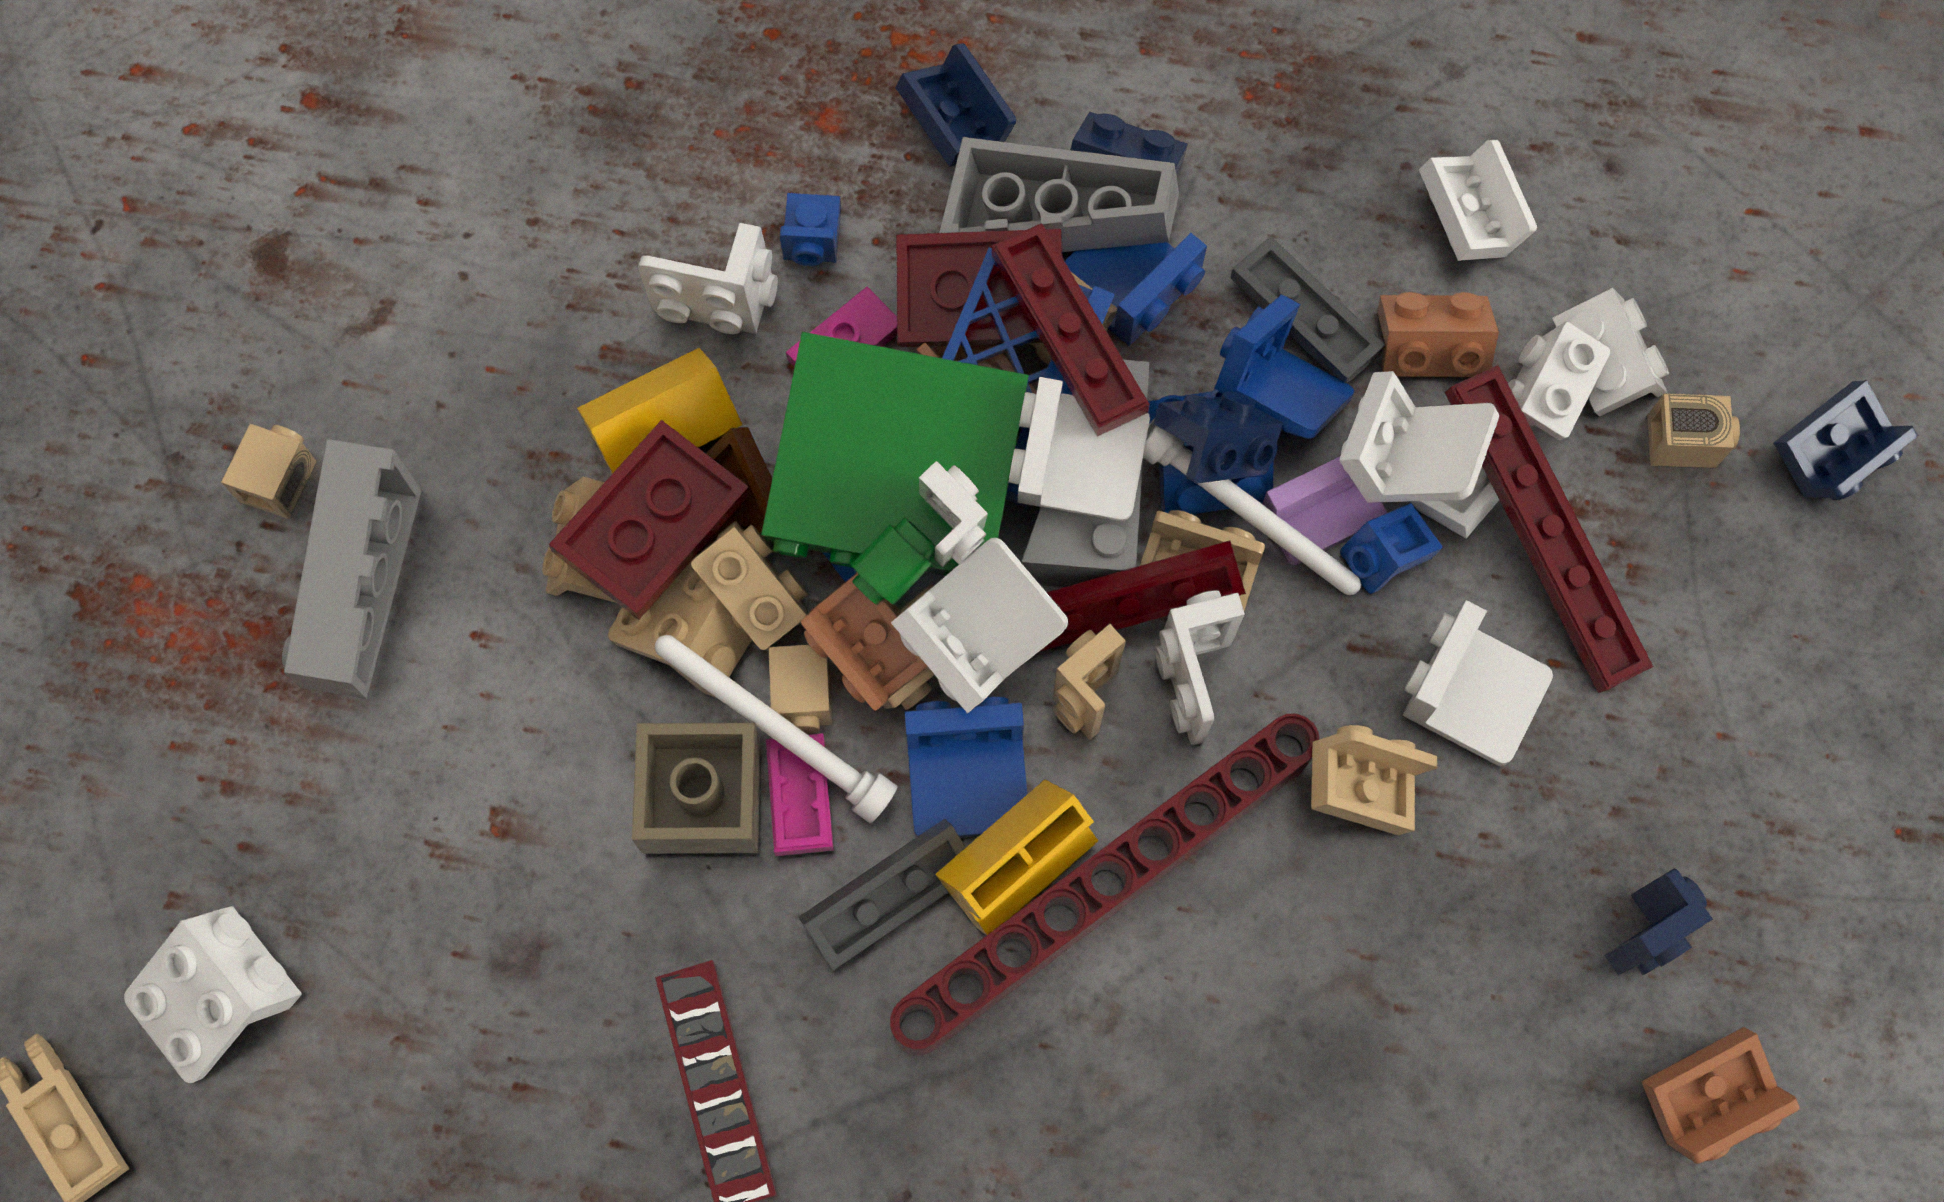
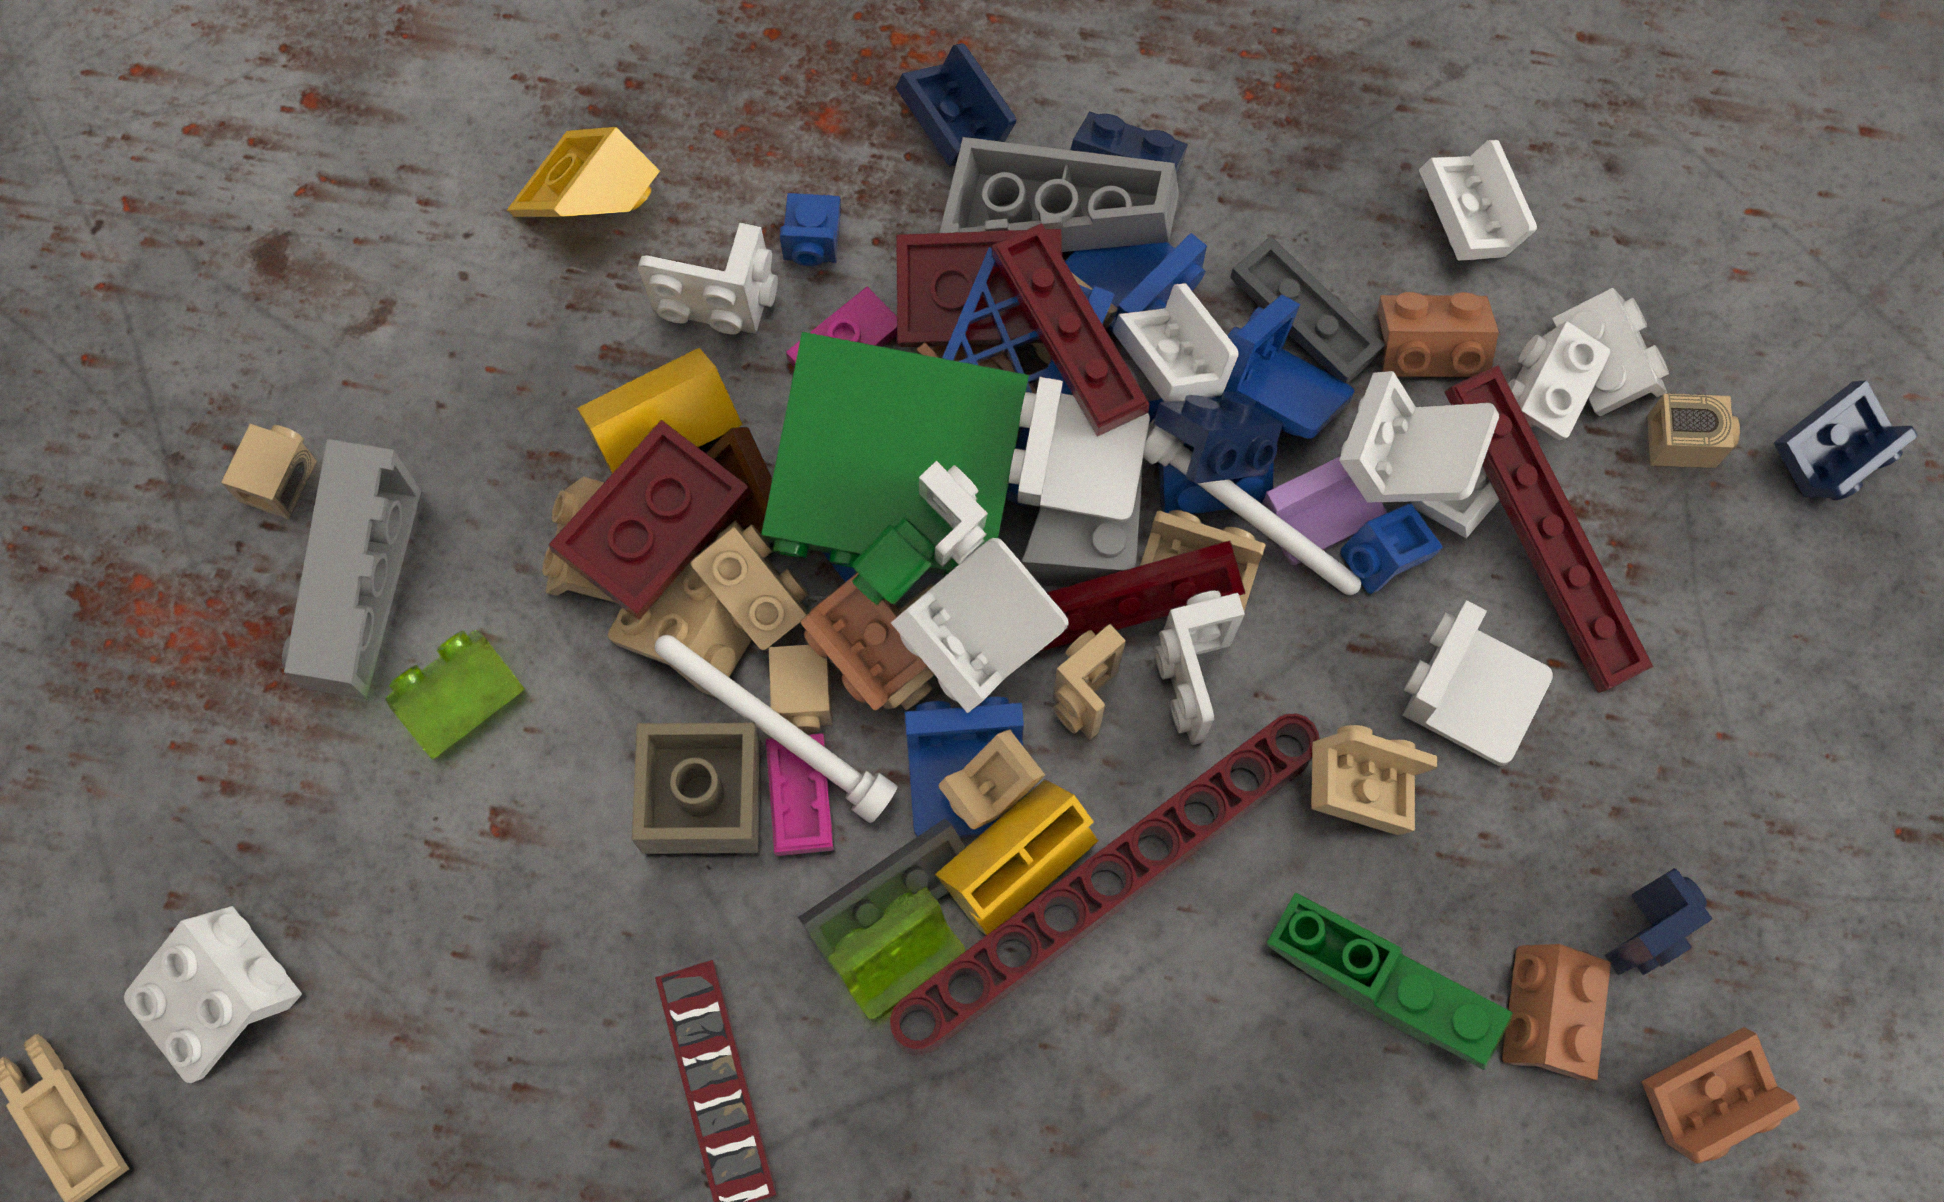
(452, 692): none -> clear neon green bracket
(587, 176): none -> yellow slope
(895, 953): none -> clear neon green bracket
(992, 781): none -> tan bracket
(1179, 347): none -> white bracket
(1389, 983): none -> green slope
(1557, 1010): none -> nougat bracket

